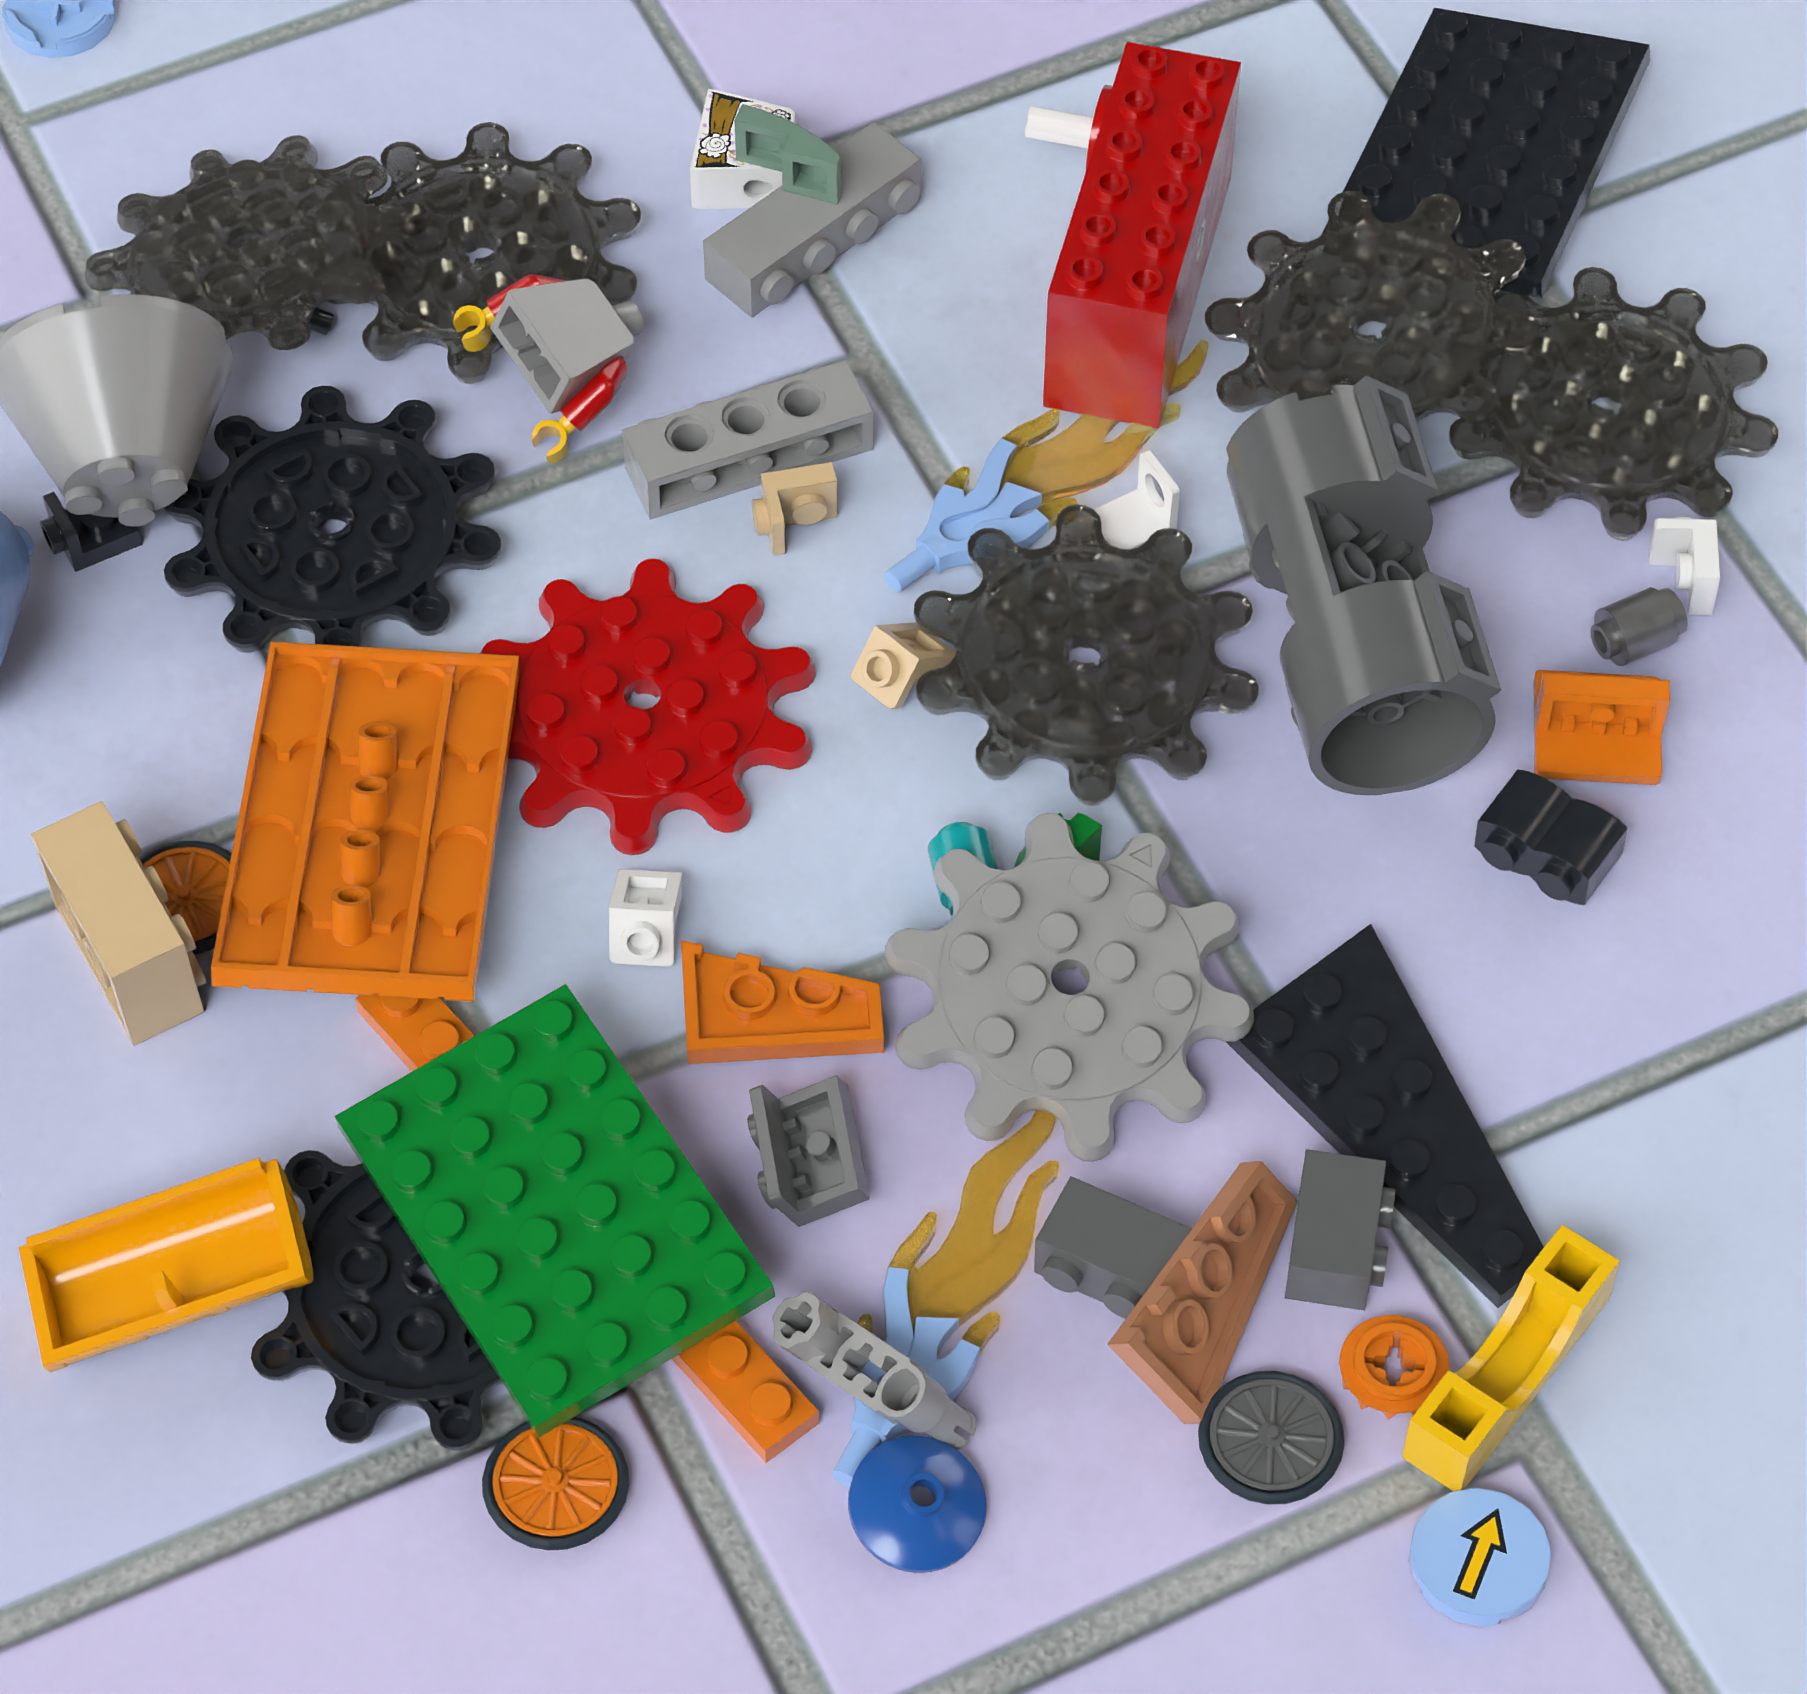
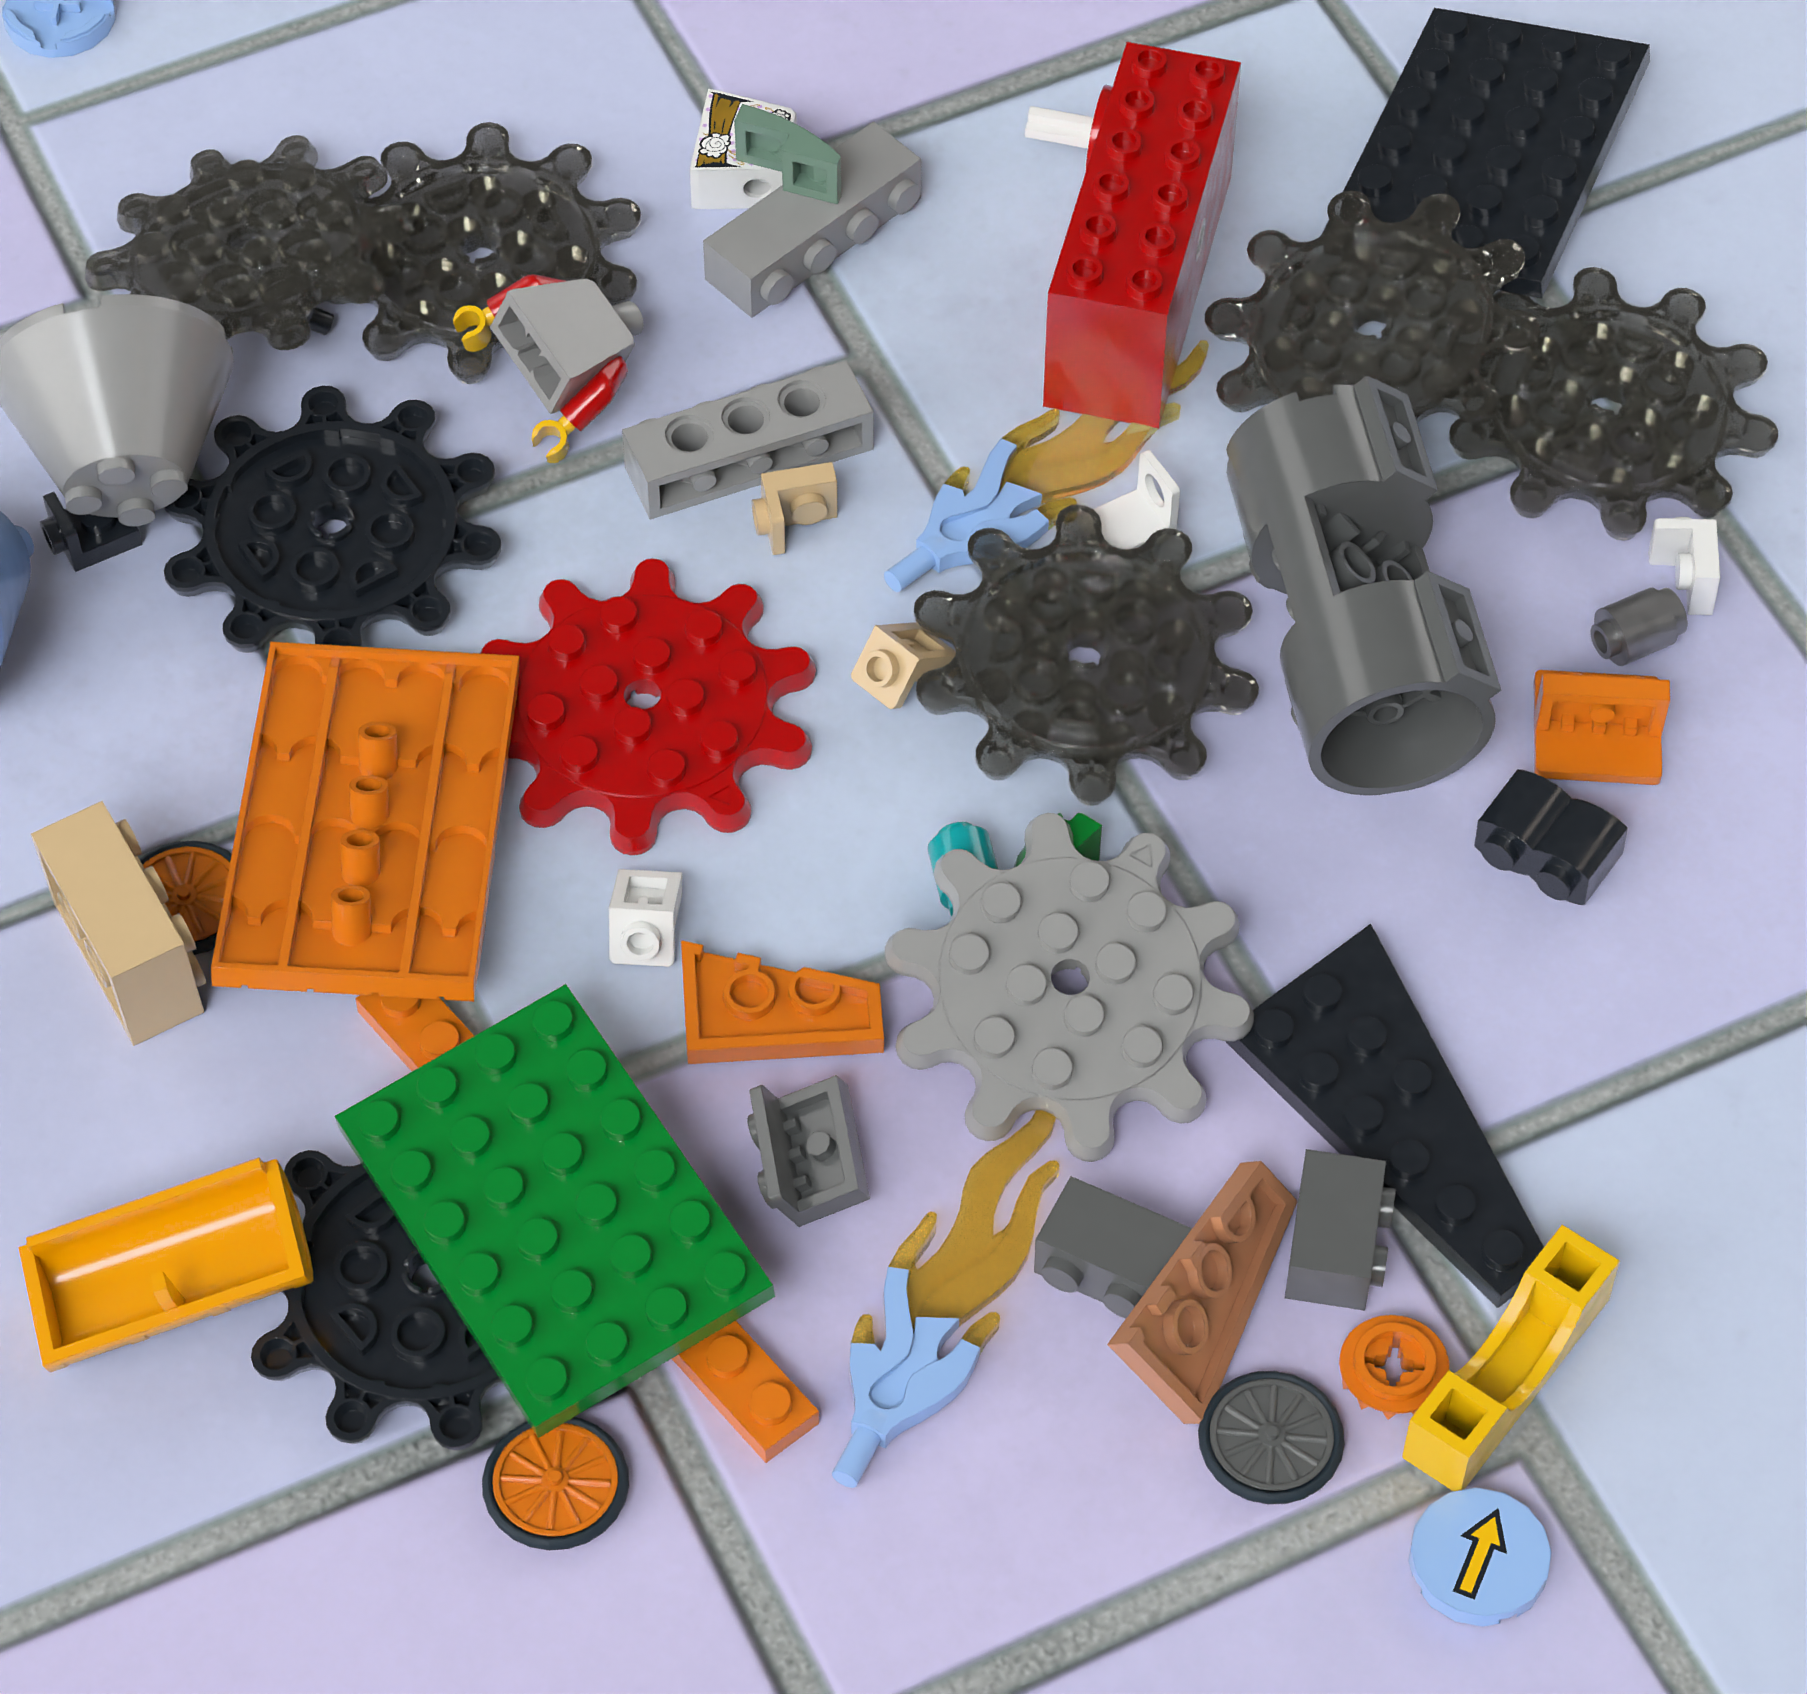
(842, 1348): light grey beam -> none
(899, 1529): blue dish -> none

